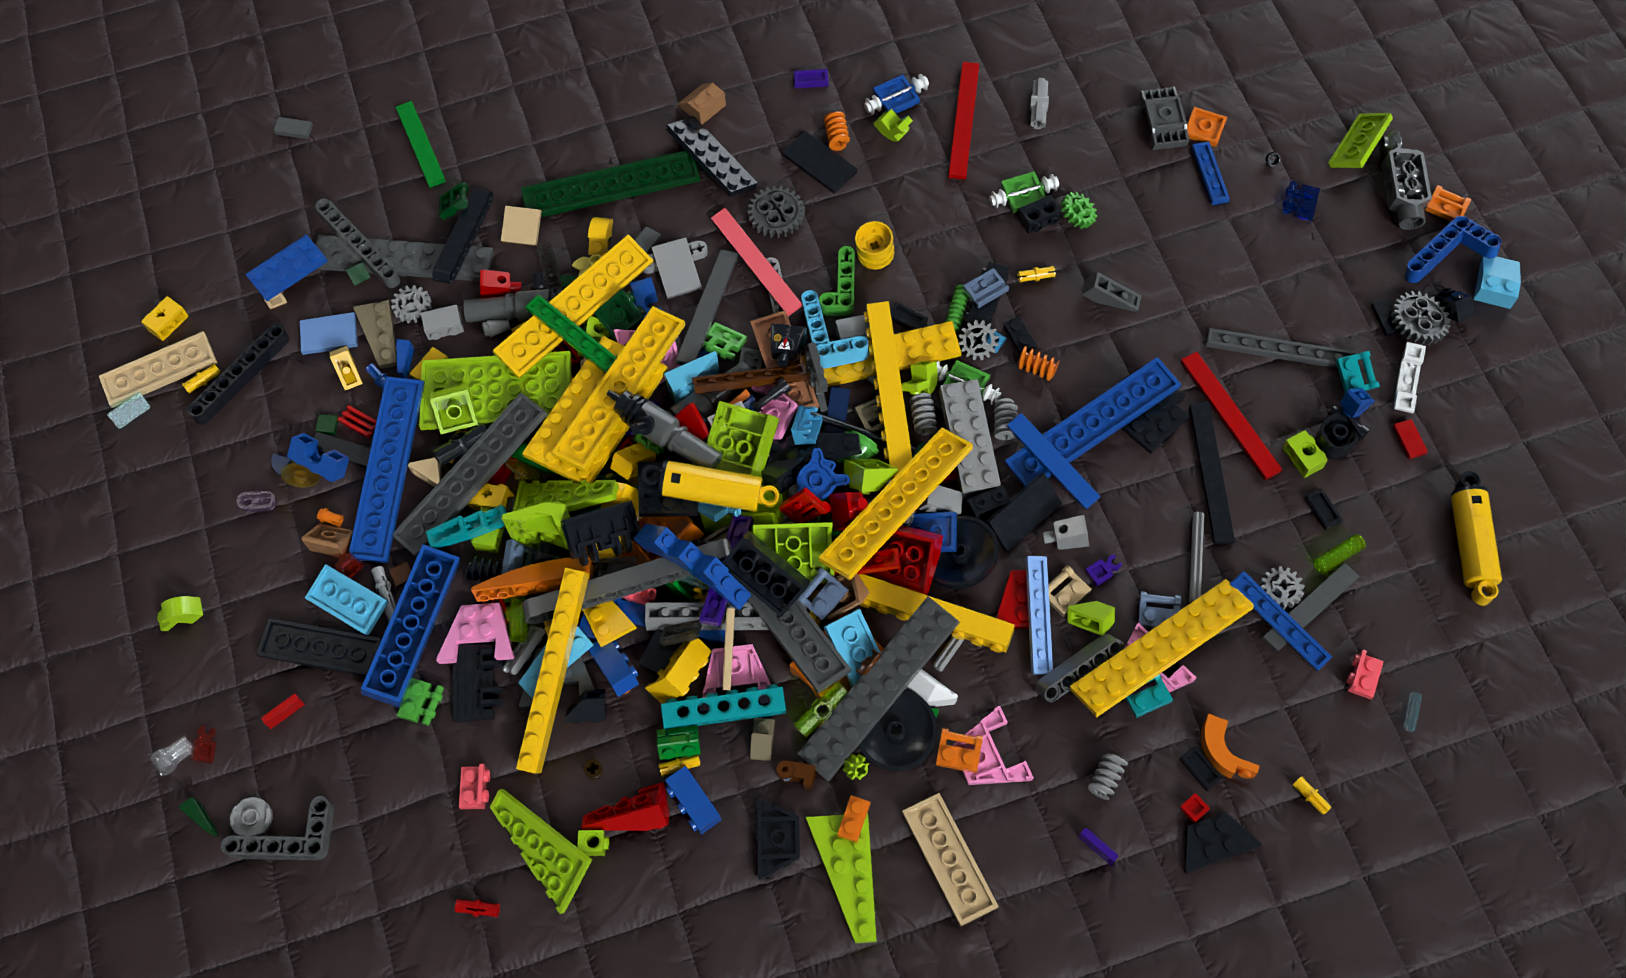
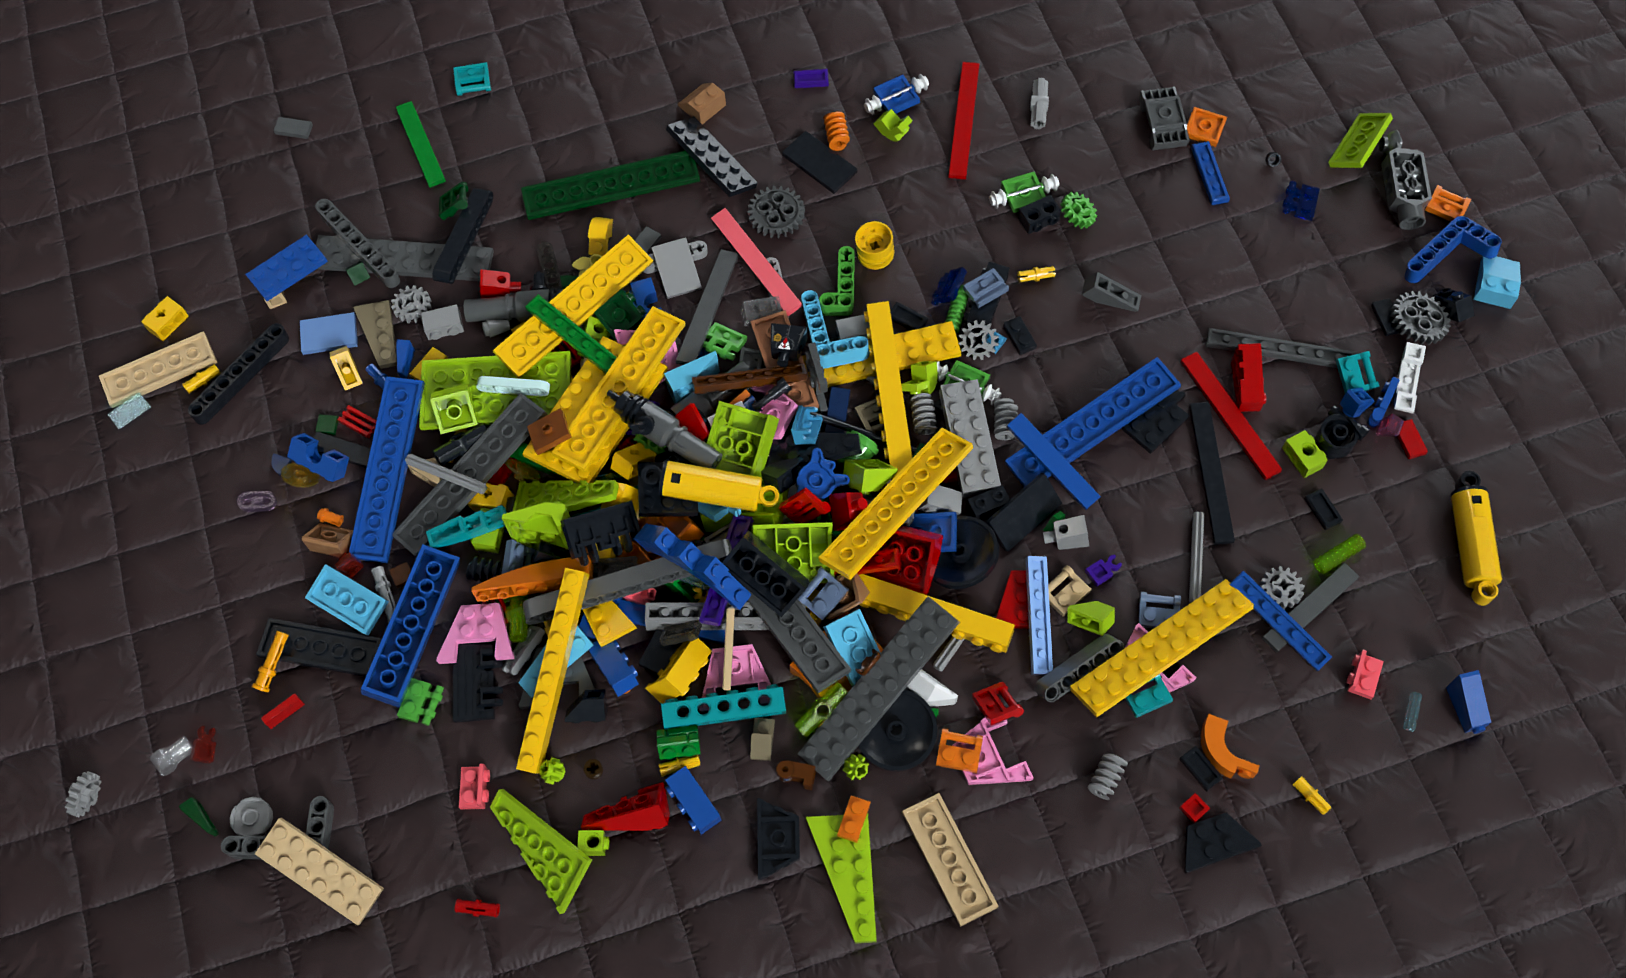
(83, 794): none -> light grey gear
(179, 610): lime brick -> none
(268, 670): none -> light orange pin
(319, 871): none -> tan plate
(445, 473): none -> light grey axle
(472, 74): none -> teal plate
(513, 386): none -> light aqua beam
(521, 225): tan tile -> none
(549, 431): none -> dark orange plate
(552, 770): none -> lime gear
(759, 308): none -> clear slope
(949, 286): none -> clear blue plate
(993, 707): none -> red plate
(1037, 364): orange piece -> none
(1058, 516): none -> green tile
(1098, 846): dark purple tile -> none
(1248, 377): none -> red wedge
(1383, 402): none -> blue hinge
(1390, 426): none -> clear pink slope
(1470, 701): none -> slope

